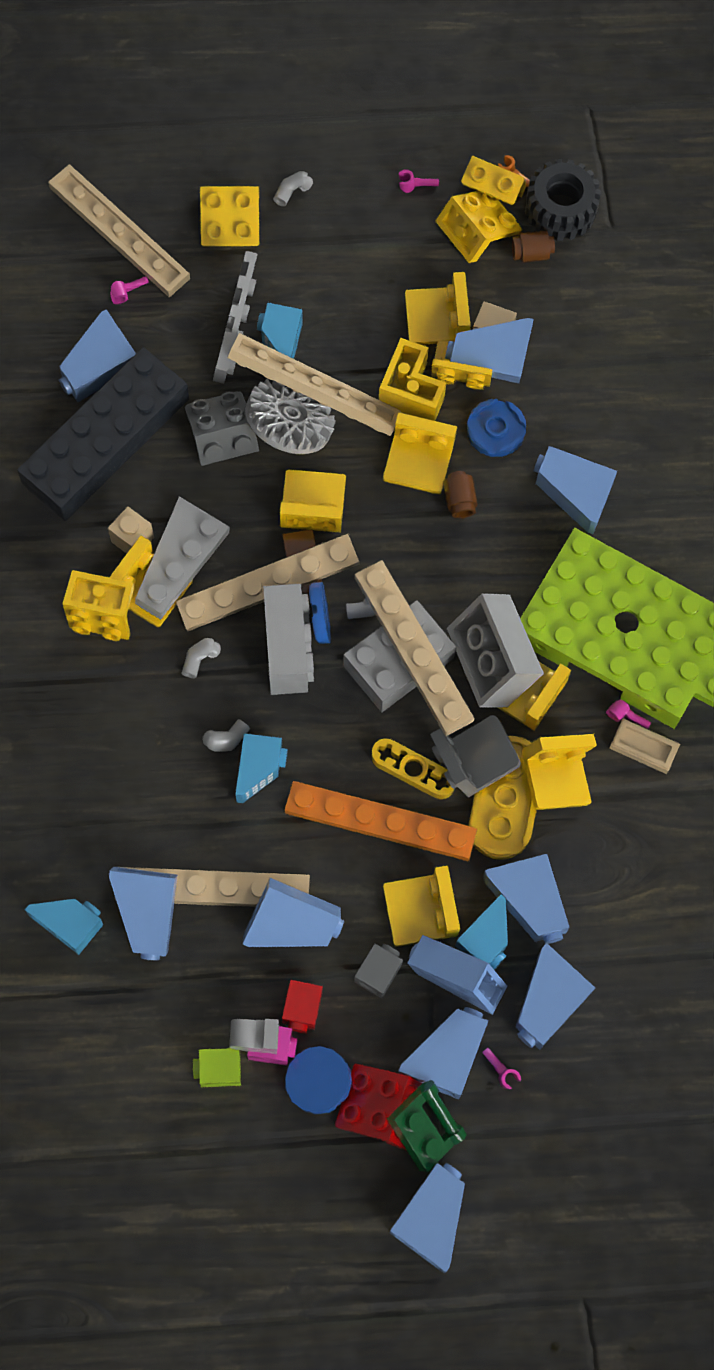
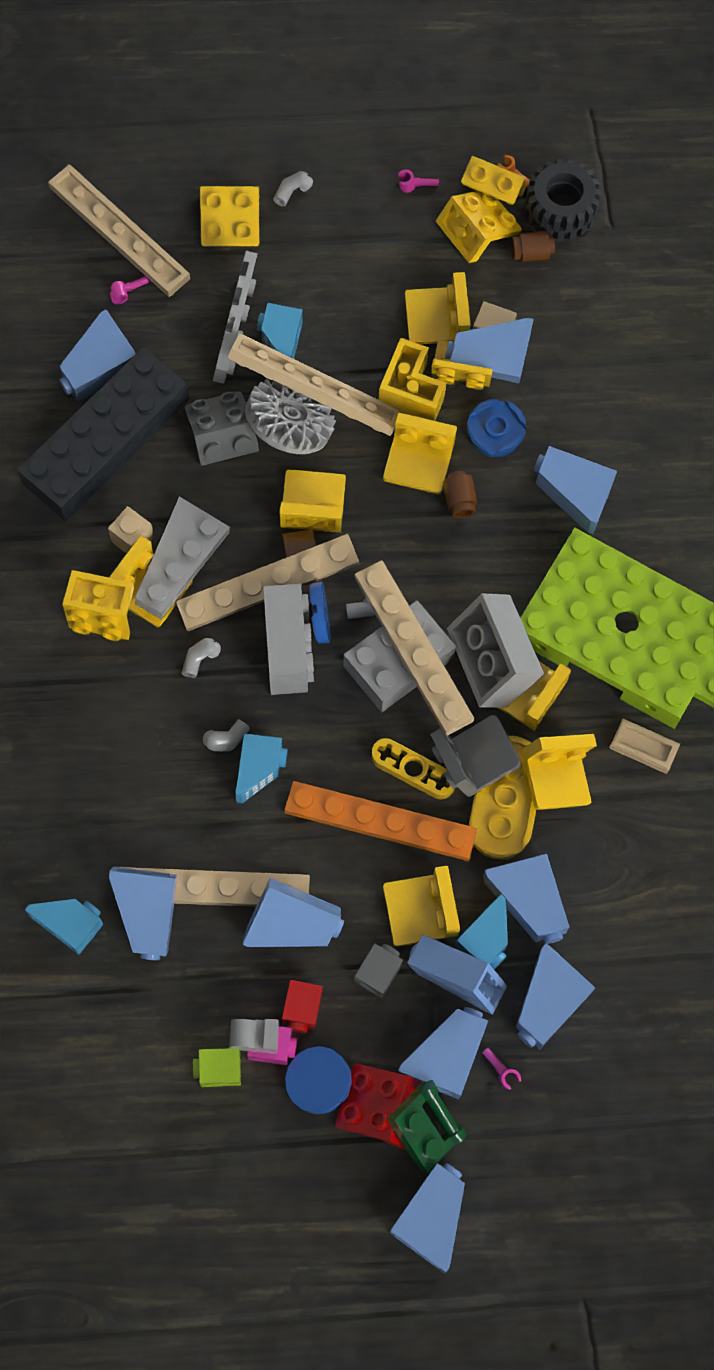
(620, 709): dark pink hand -> none

